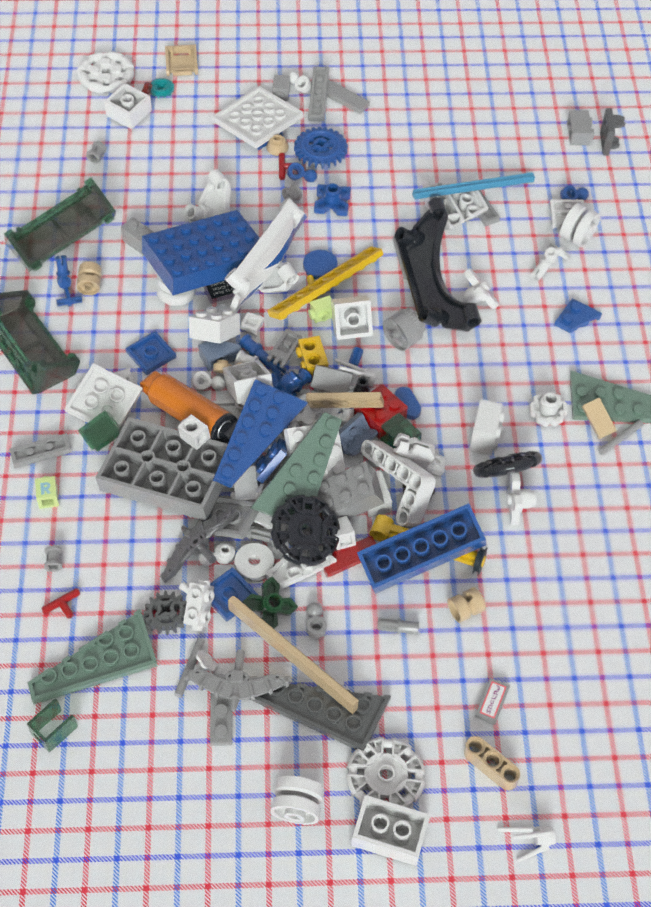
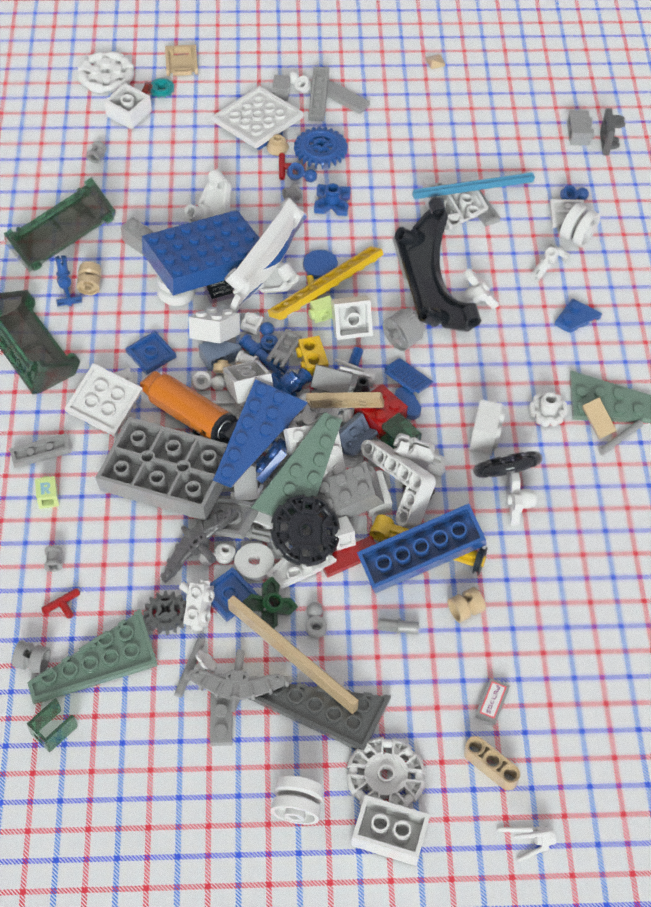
(31, 657): none -> light grey wheel
(100, 431): clear green piece -> none
(193, 431): white brick -> none
(267, 330): none -> blue plate
(407, 376): none -> blue window
(435, 61): none -> tan slope

